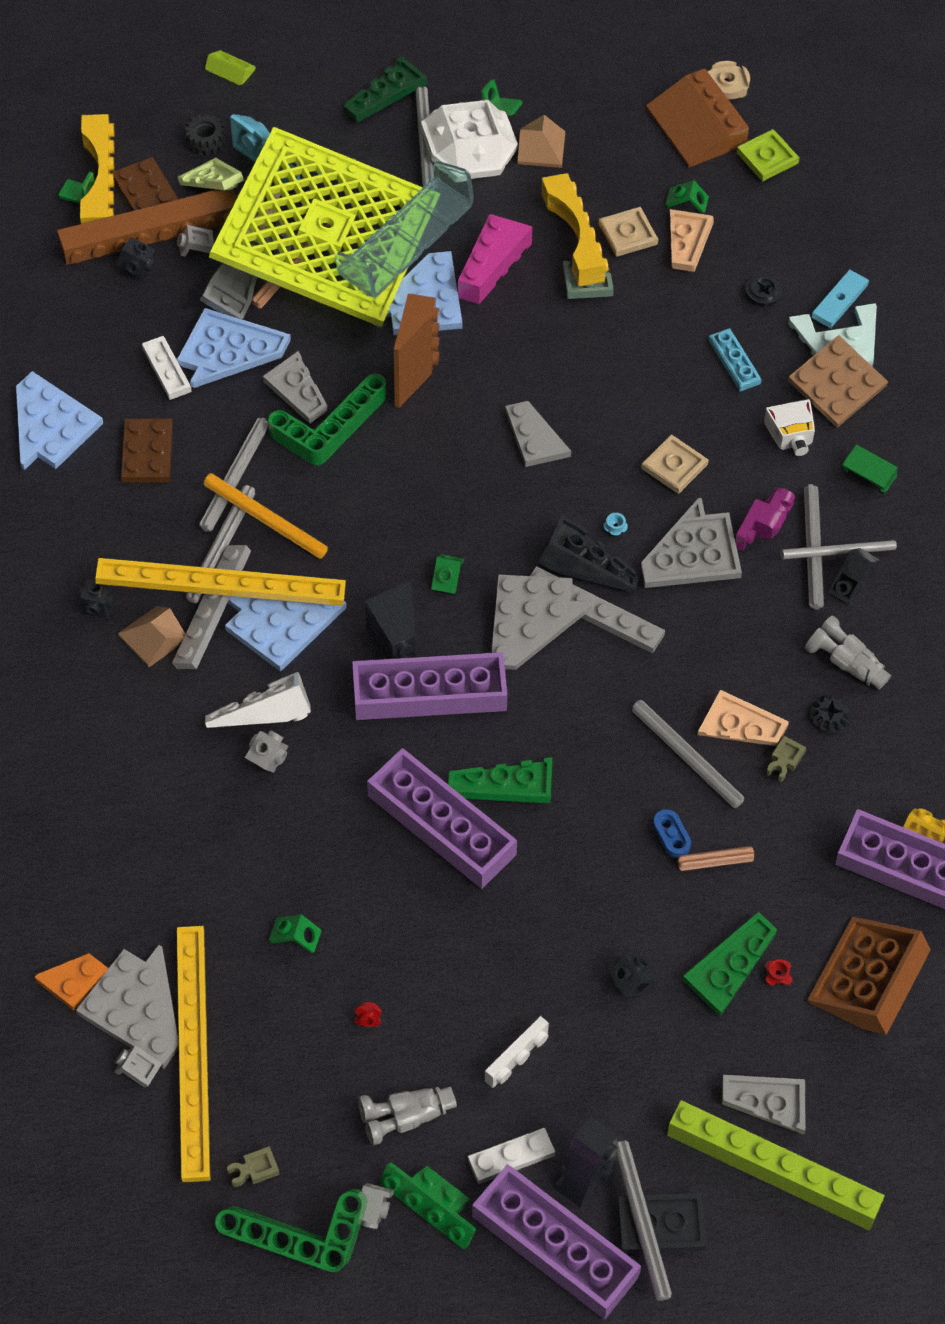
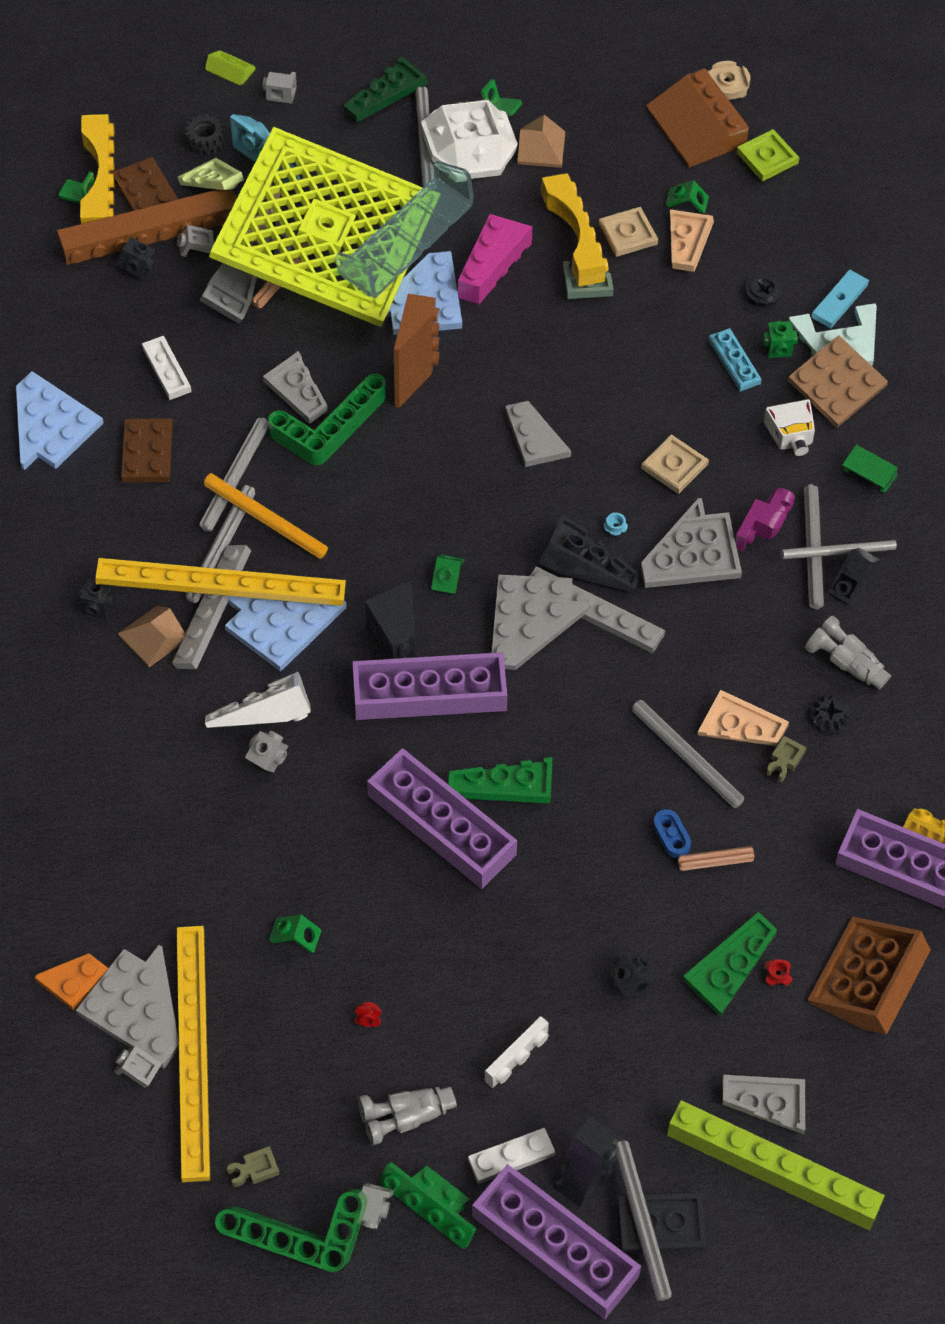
(227, 346): light blue wing -> none
(280, 87): none -> light grey brick
(779, 339): none -> green brick

